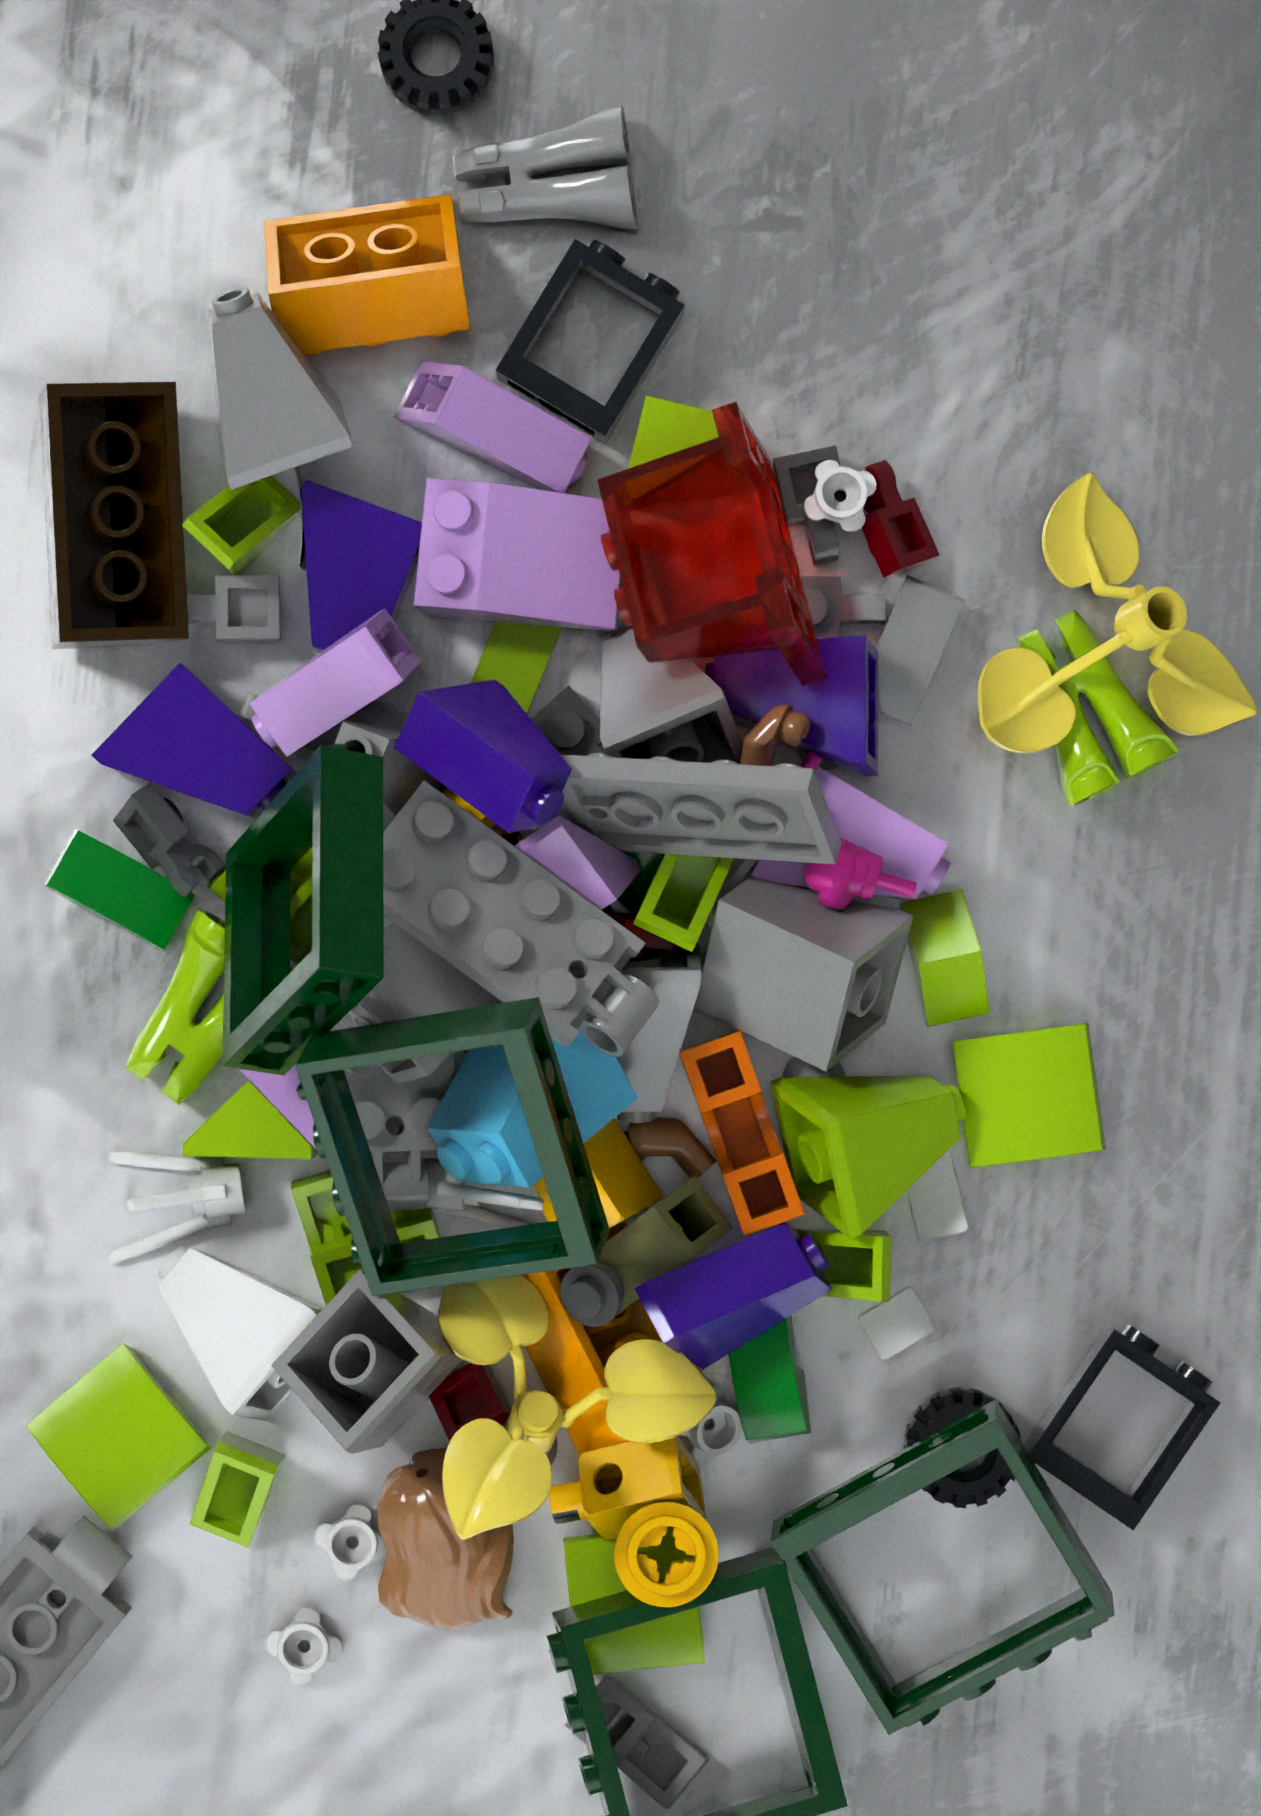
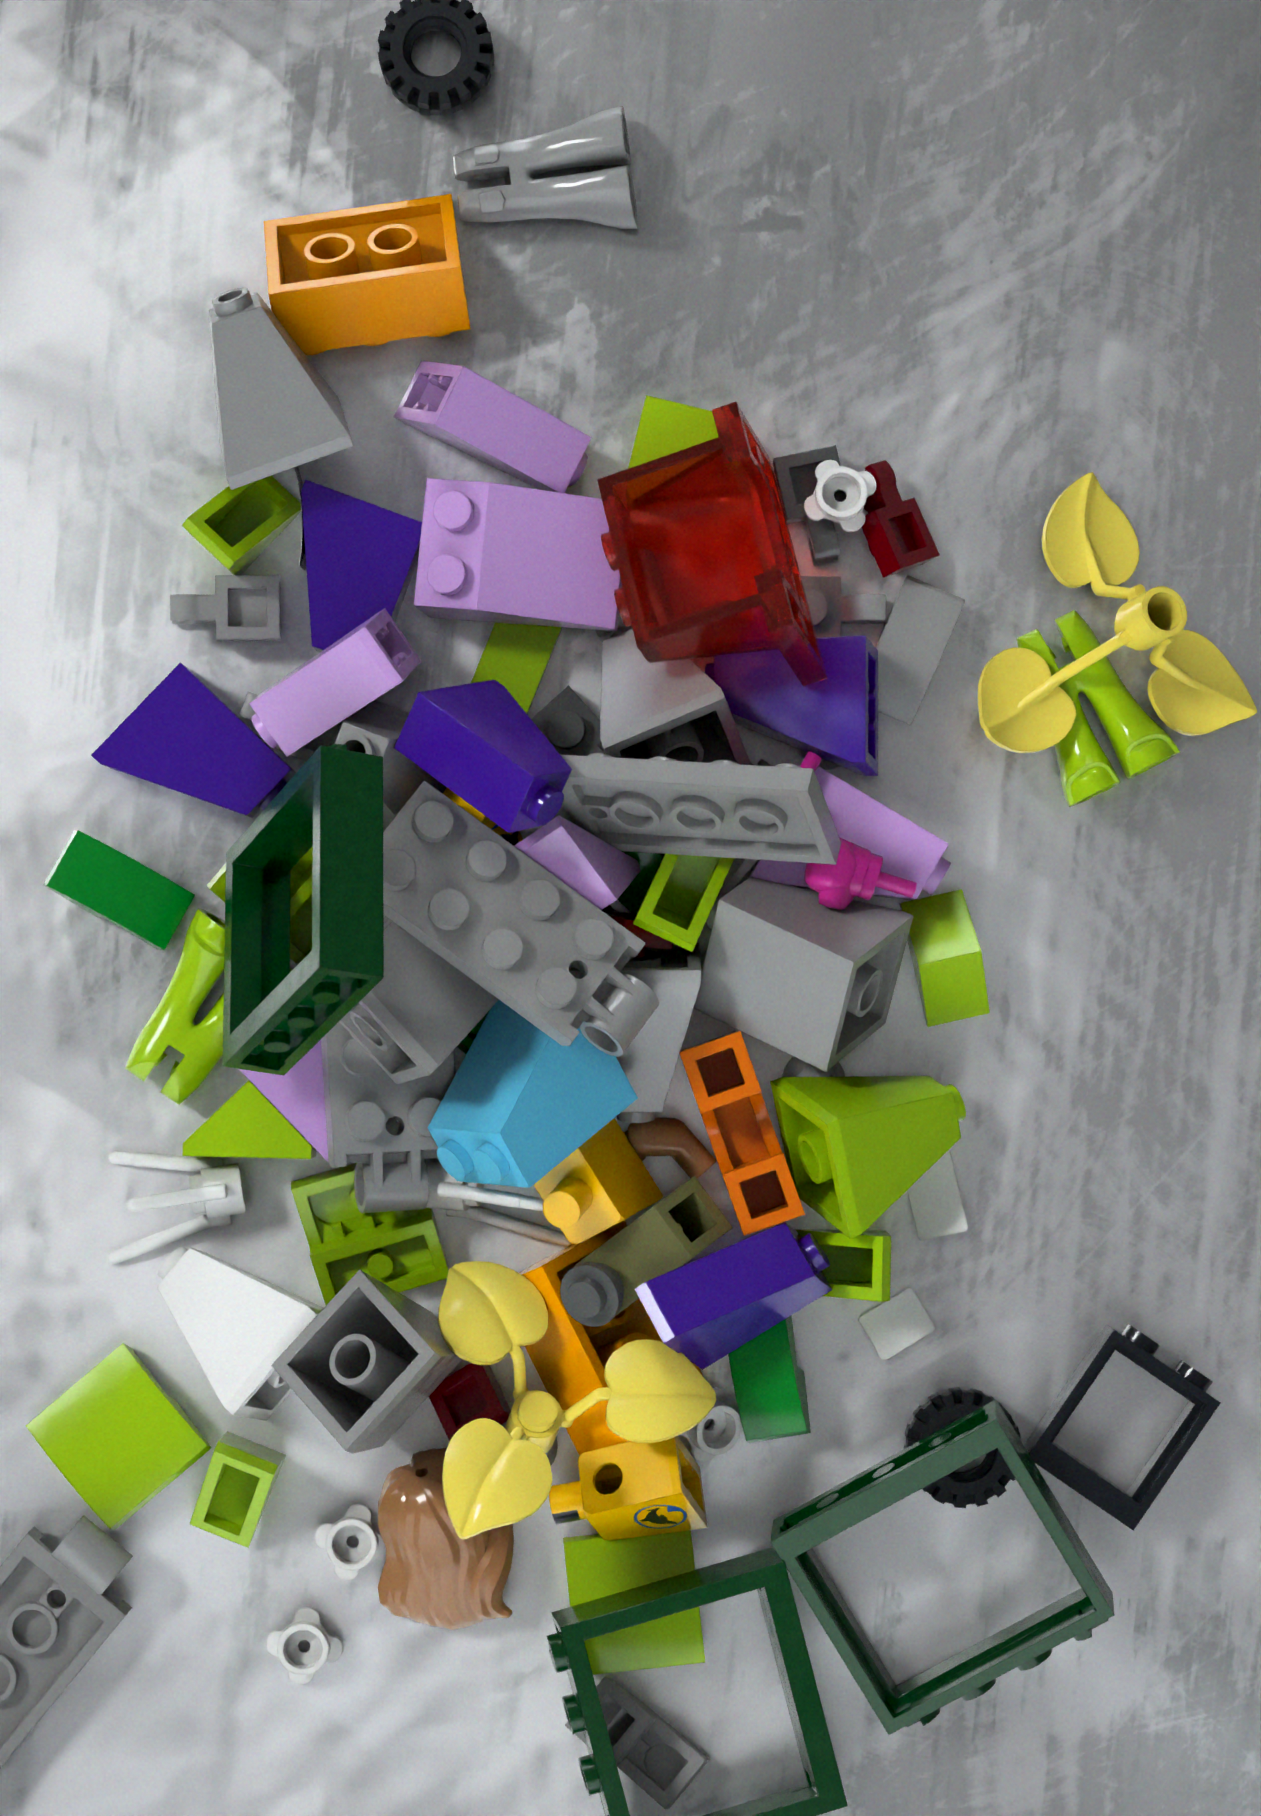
(113, 514): dark brown slope -> none
(159, 836): dark grey plate -> none
(356, 1187): dark green window -> none
(556, 394): black window -> none
(685, 1578): yellow gear -> none
(776, 726): medium nougat arm -> none
(1029, 1095): lime slope -> none

